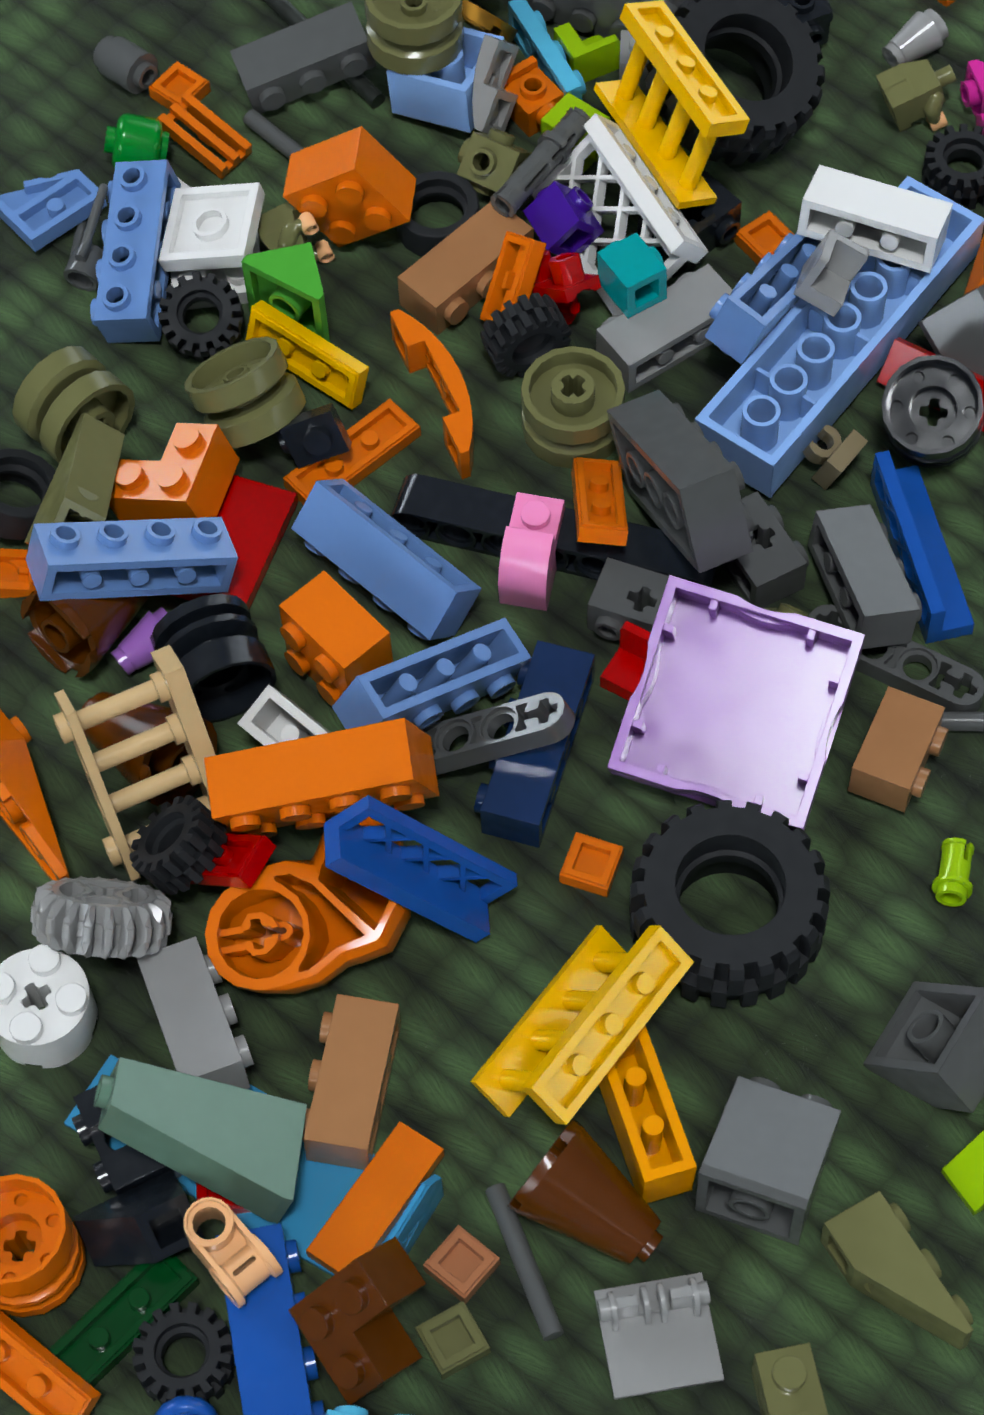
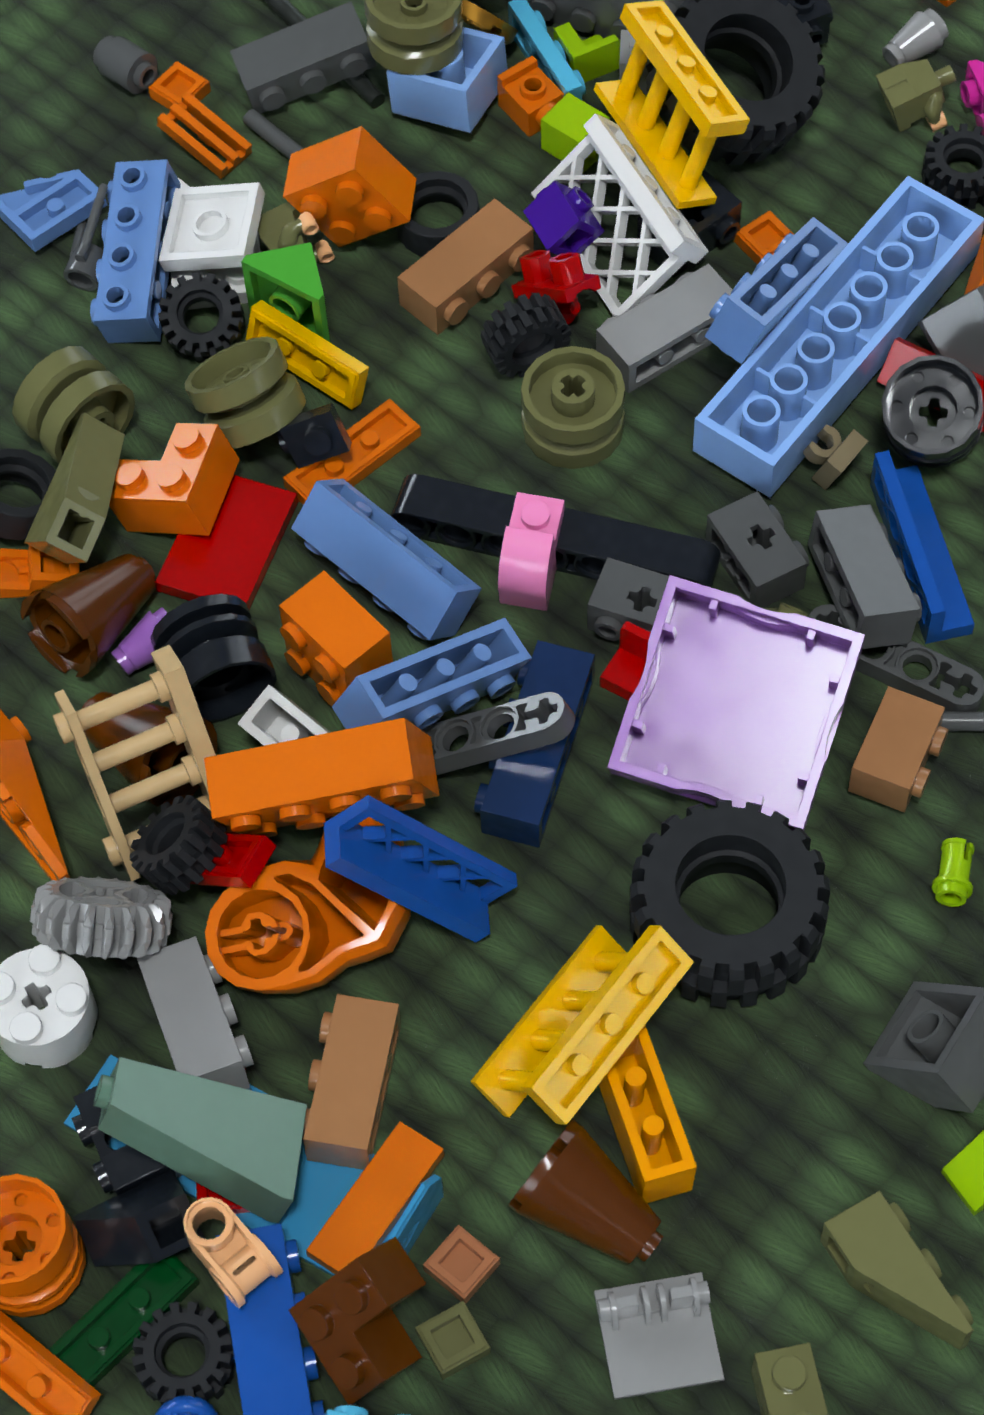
(130, 558): medium blue brick -> none
(136, 139): green head -> none
(422, 350): orange slope -> none
(489, 160): olive brick -> none
(490, 101): light grey slope -> none
(513, 272): orange tile -> none
(524, 1262): dark grey bar -> none
(552, 149): dark grey pin -> none
(591, 864): orange tile -> none
(599, 501): orange tile -> none
(632, 274): teal brick -> none
(682, 480): dark grey brick -> none
(767, 1158): dark grey slope -> none
(829, 272): light grey panel -> none
(877, 216): white brick -> none

